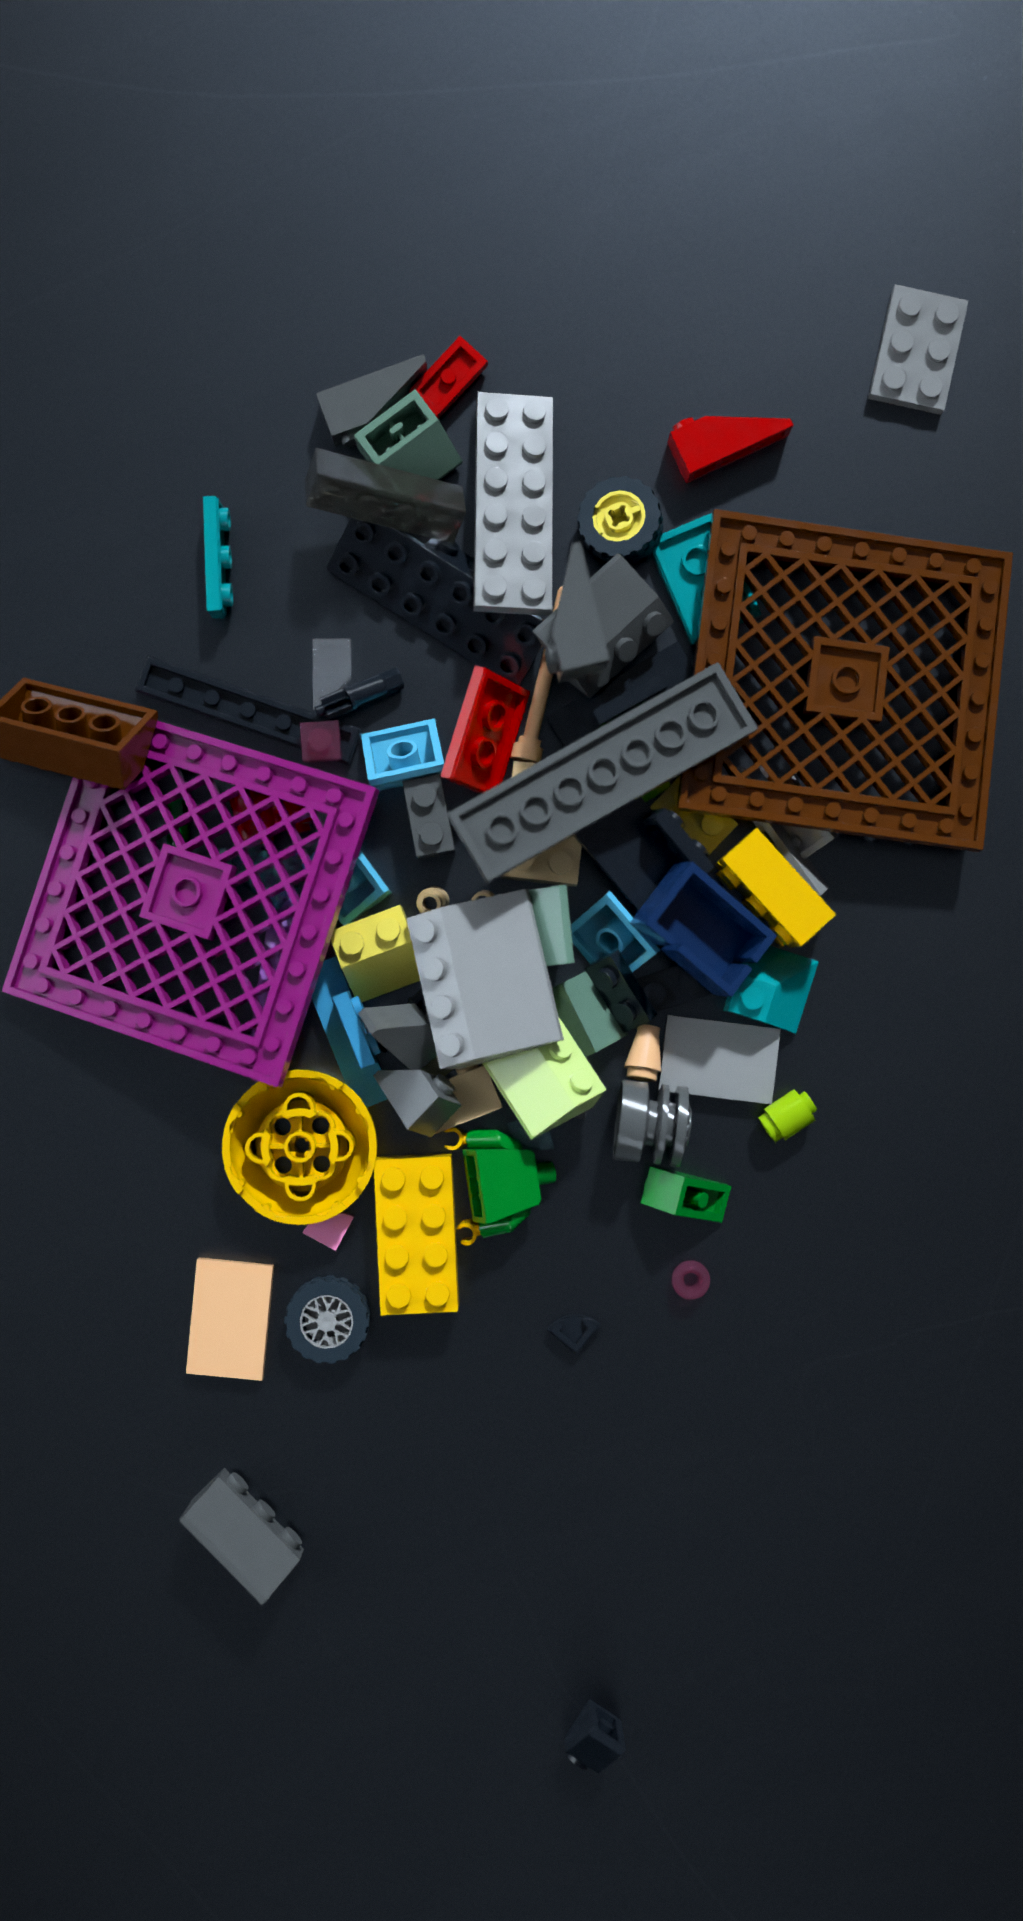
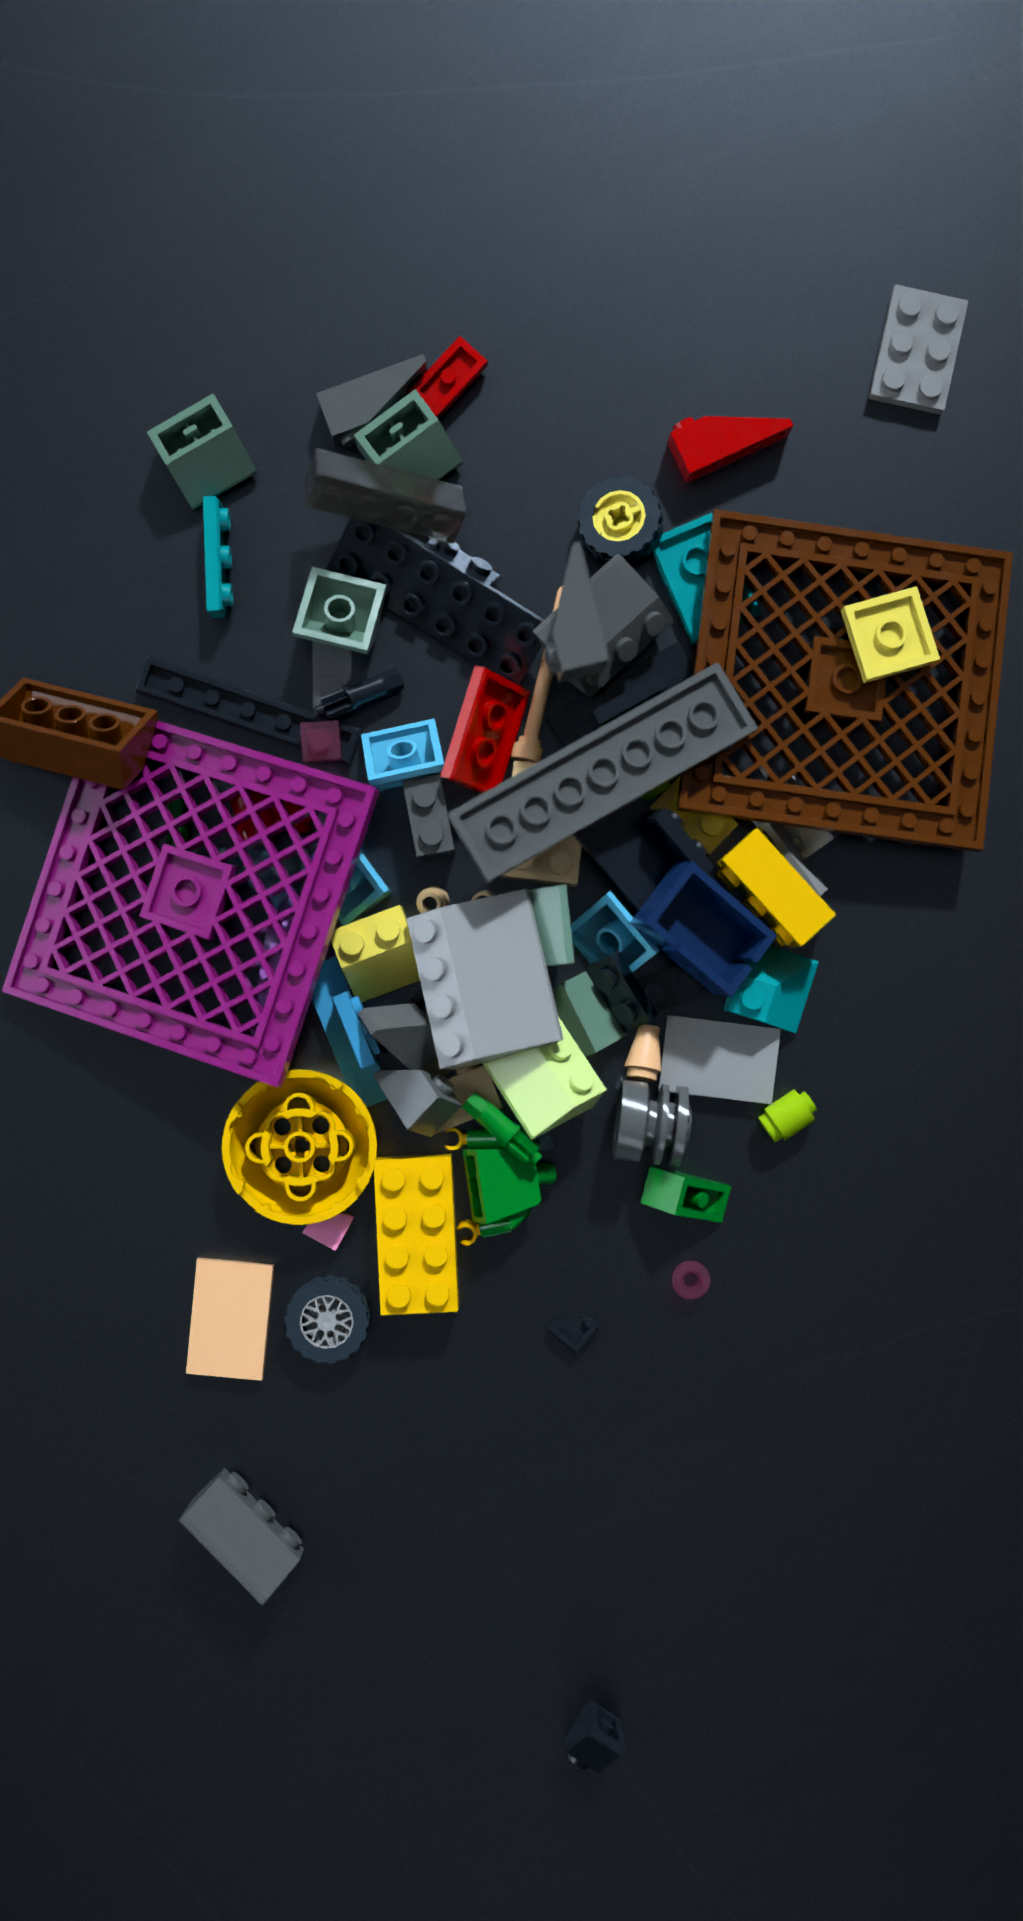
(202, 451): none -> sand green slope
(340, 610): none -> sand green slope
(502, 1128): none -> green piece
(513, 504): light grey plate -> none
(890, 634): none -> light yellow plate

